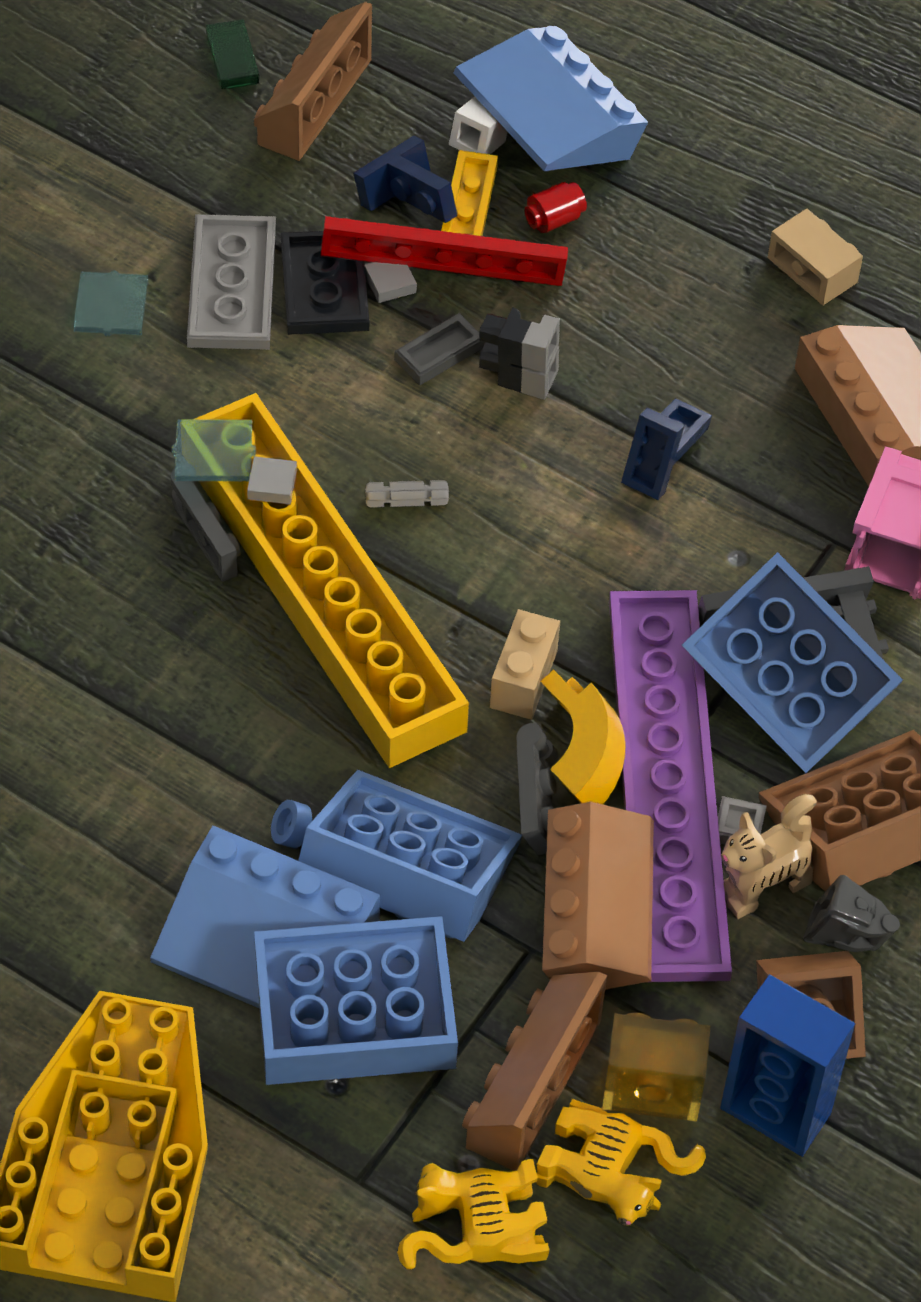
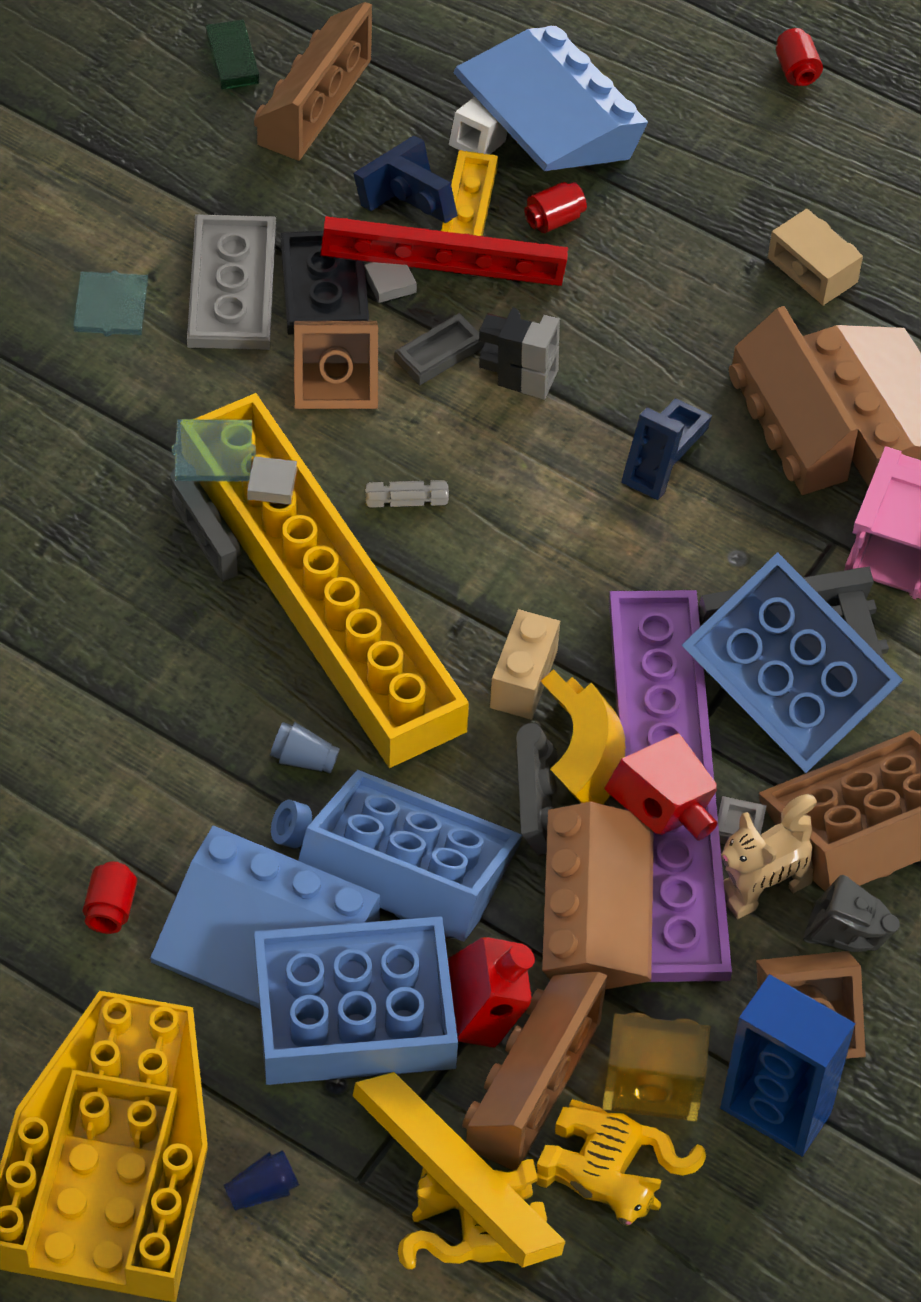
(109, 897): none -> red brick
(262, 1181): none -> clear blue cone
(303, 749): none -> sand blue cone
(336, 364): none -> medium nougat slope
(459, 1170): none -> yellow tile
(489, 989): none -> red torso
(665, 788): none -> red torso
(794, 403): none -> medium nougat slope
(798, 57): none -> red brick

